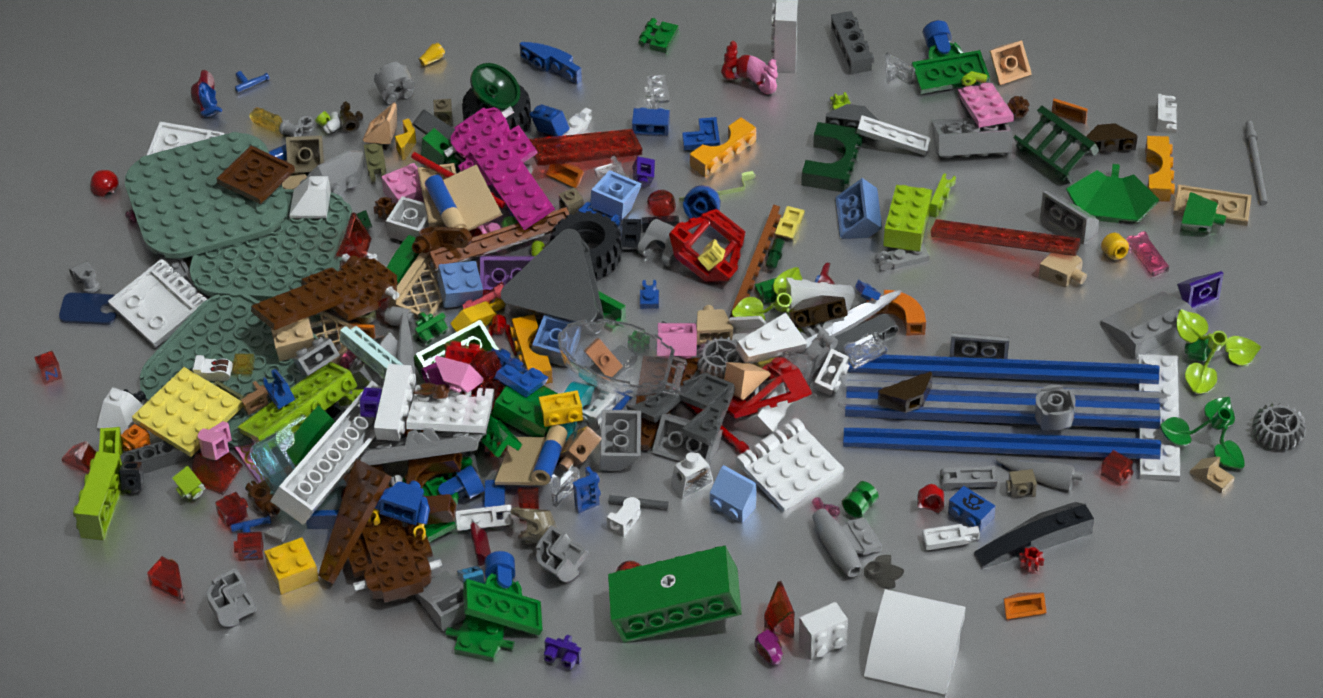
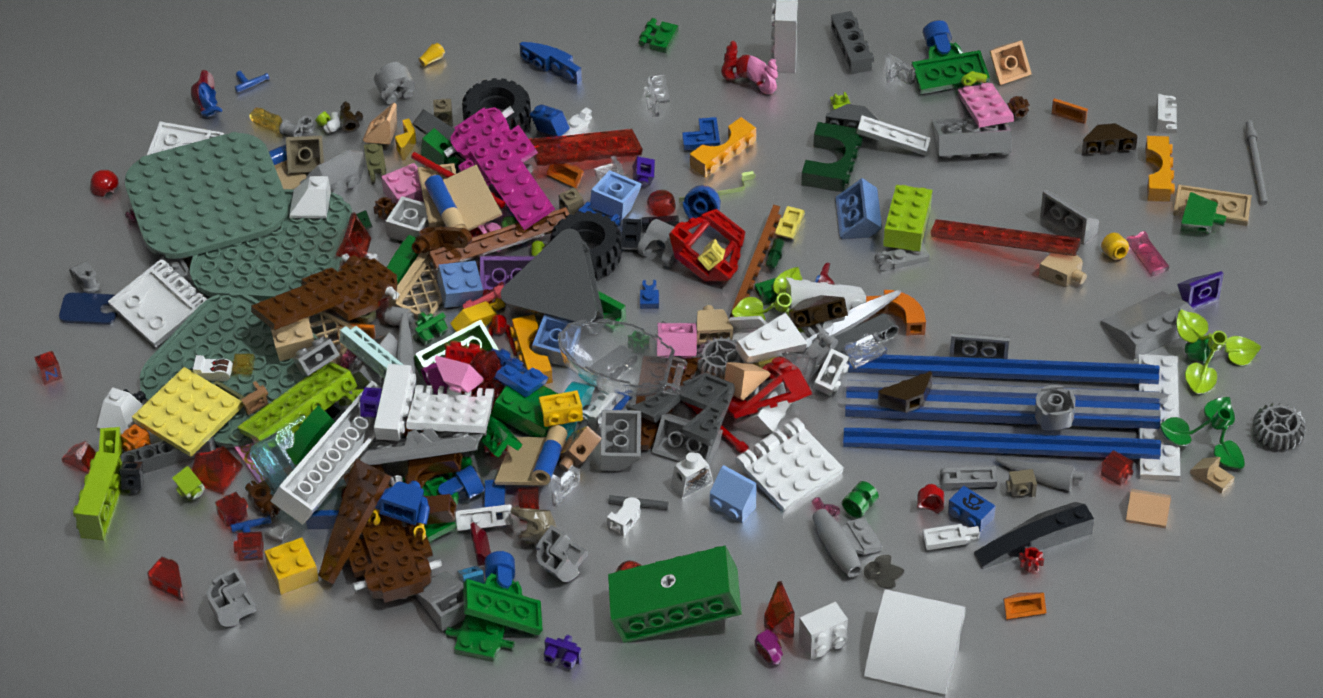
(215, 441): bright pink brick -> none
(255, 174): reddish brown plate -> none
(278, 390): blue hinge -> none
(438, 391): reddish brown plate -> none
(495, 86): dark green dish -> none
(586, 491): blue bracket -> none
(603, 358): nougat plate -> none
(651, 121): blue brick -> none
(867, 291): blue plate -> none
(941, 193): lime plate -> none
(1072, 136): dark green fence -> none
(1112, 196): green panel -> none
(1148, 508): none -> light nougat slope

